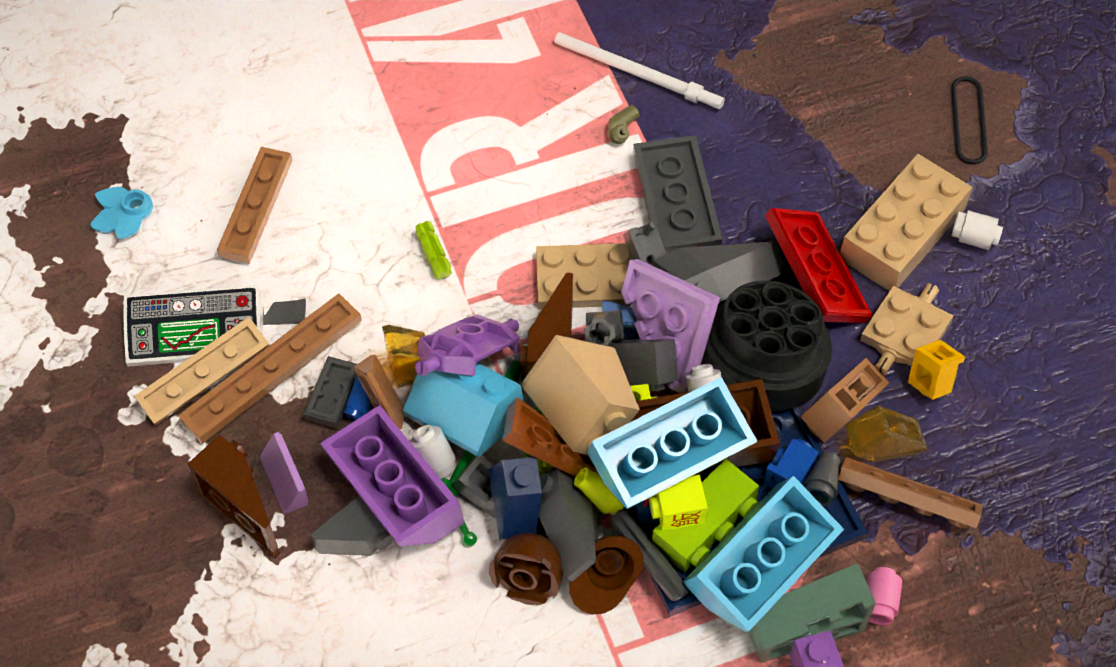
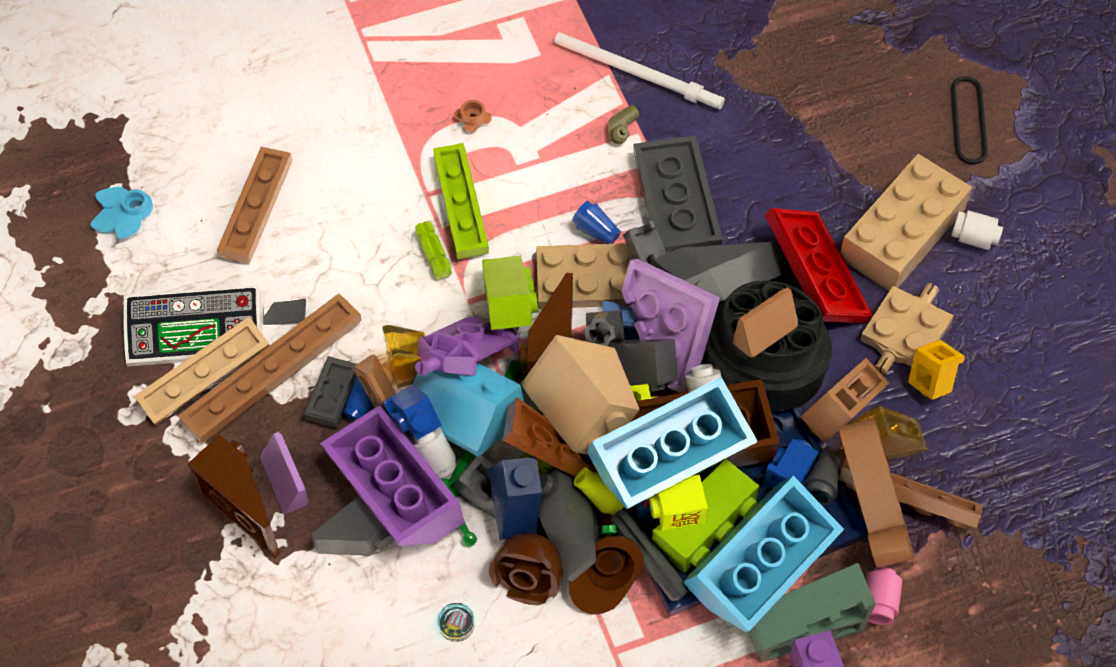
(412, 412): none -> blue brick
(456, 622): none -> clear light blue tile
(460, 201): none -> lime plate
(472, 108): none -> nougat plate
(509, 292): none -> lime brick
(596, 223): none -> blue cone
(607, 530): none -> green hinge
(766, 323): none -> medium nougat slope
(876, 493): none -> medium nougat beam

